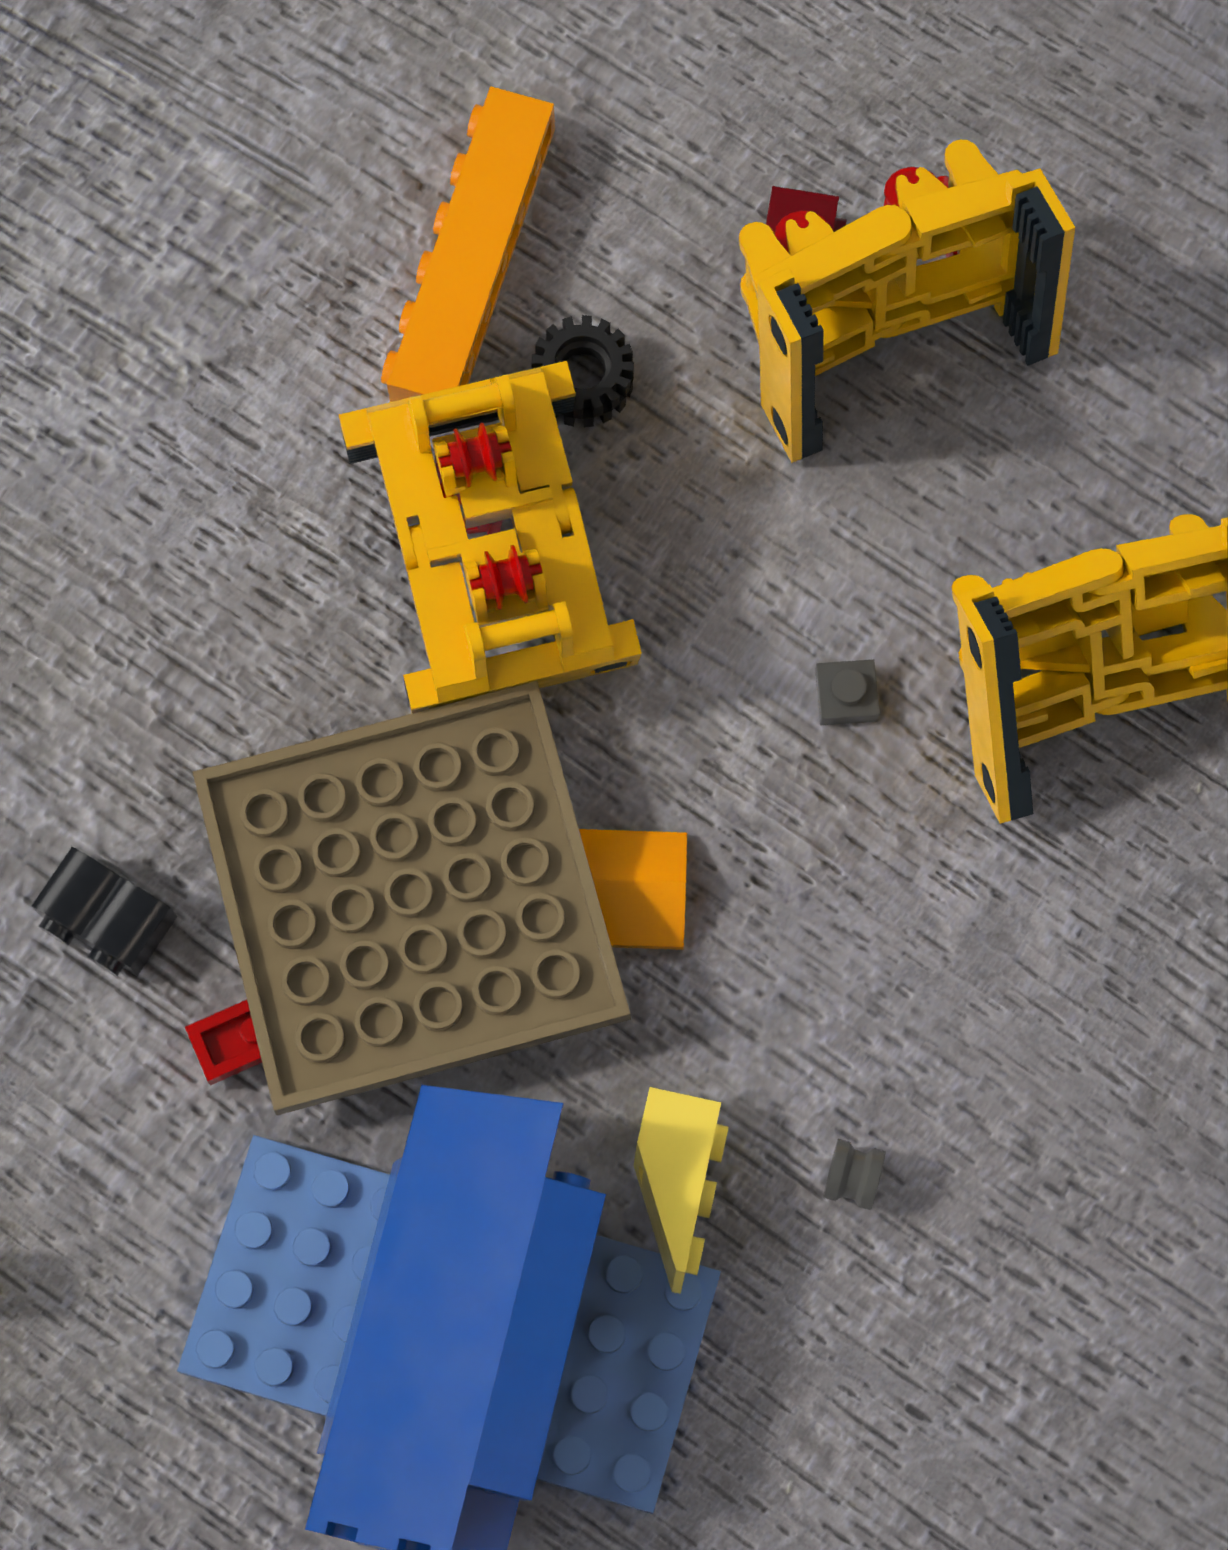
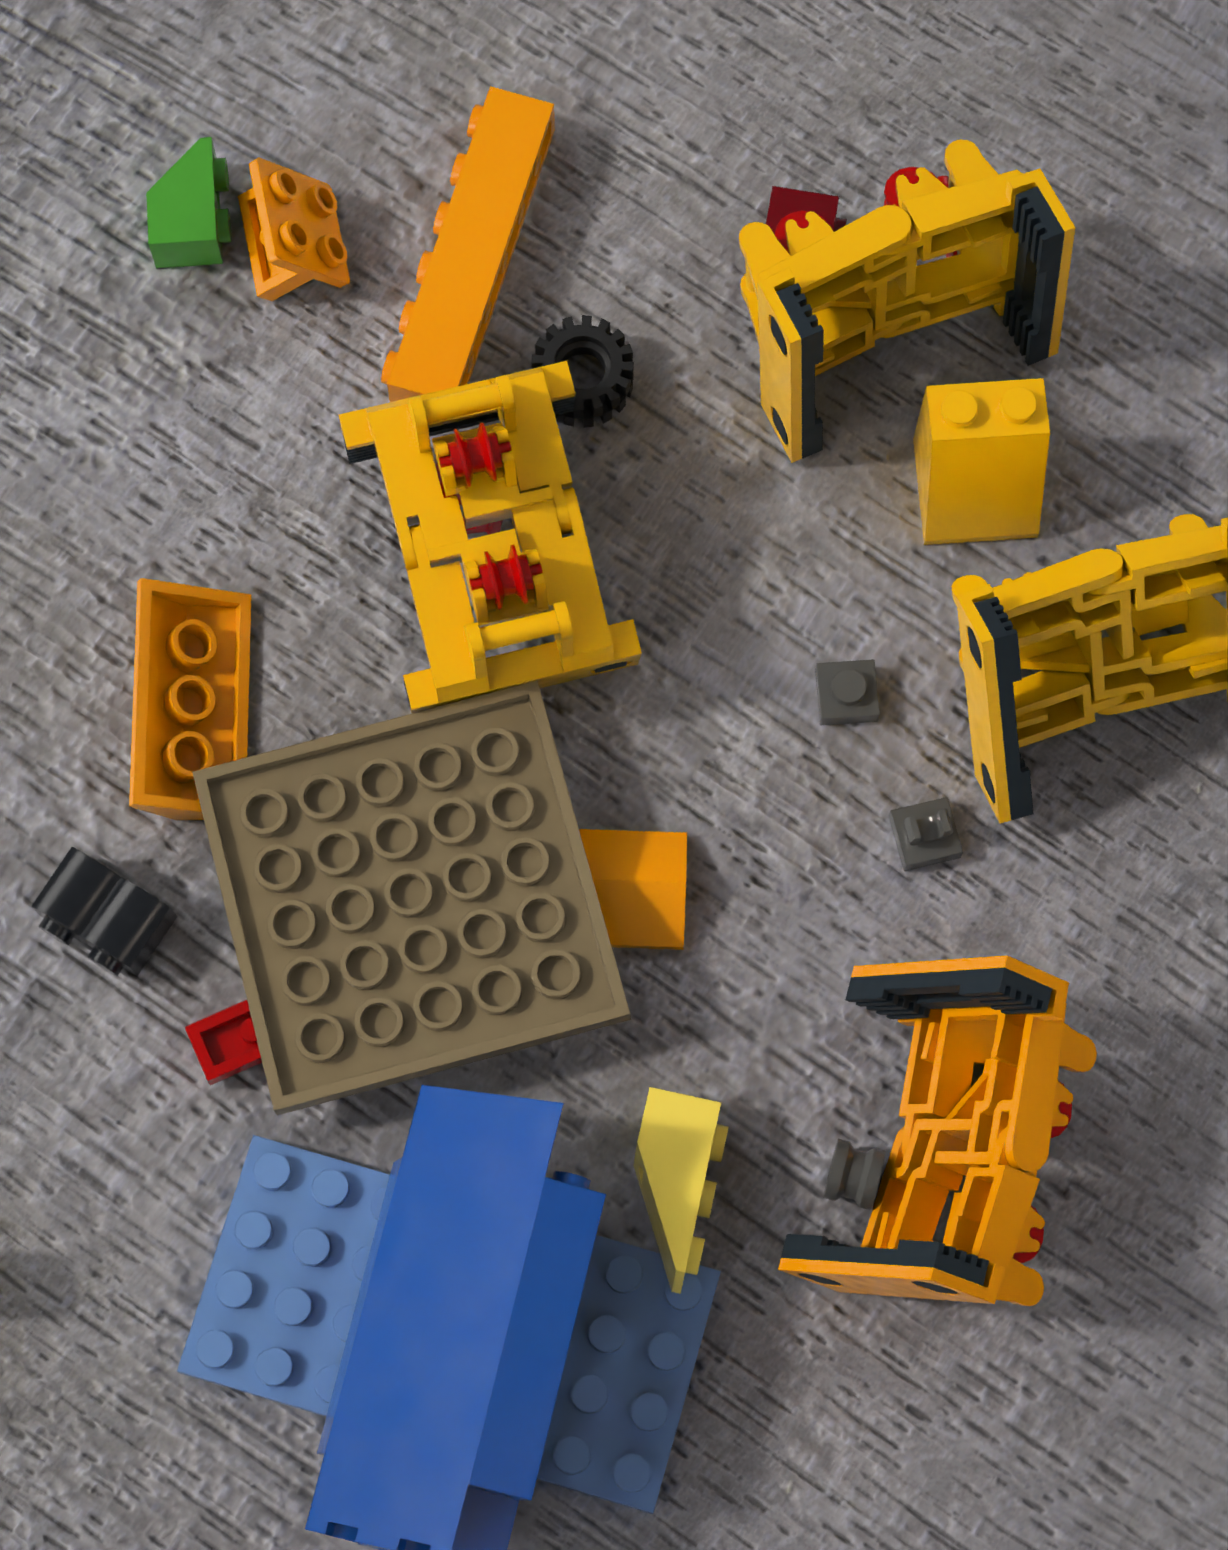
(186, 212): none -> bright green slope
(186, 692): none -> light orange slope
(291, 230): none -> light orange bracket
(925, 834): none -> dark grey tile
(982, 460): none -> yellow slope
(992, 1133): none -> light orange container

